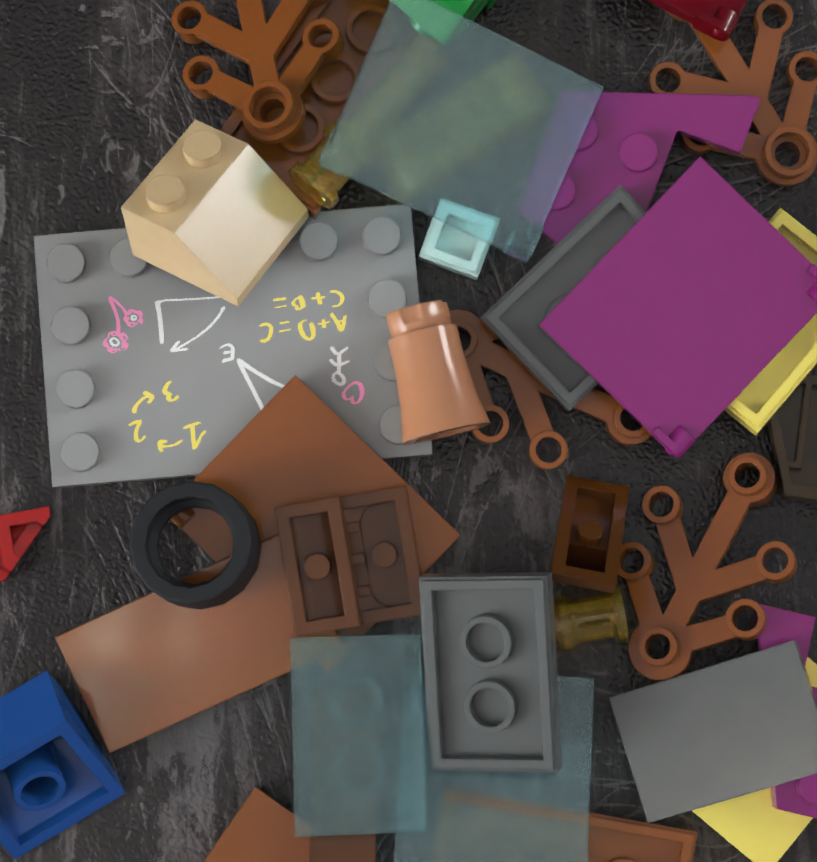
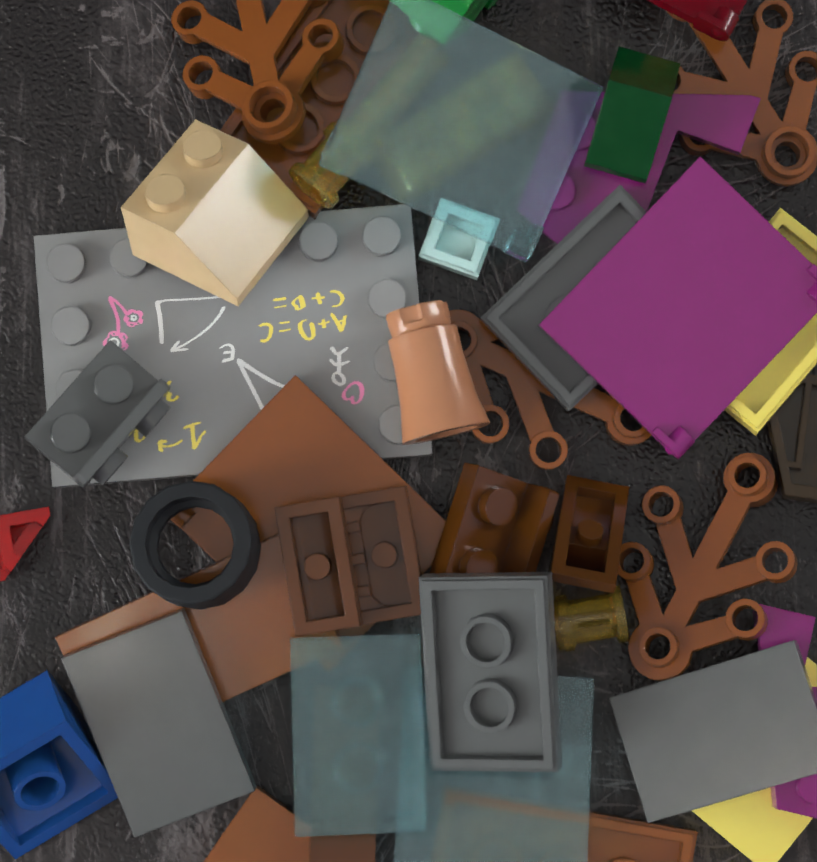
(99, 415): none -> dark grey bracket
(159, 722): none -> dark grey tile
(494, 524): none -> reddish brown bracket
(632, 114): none -> dark green slope

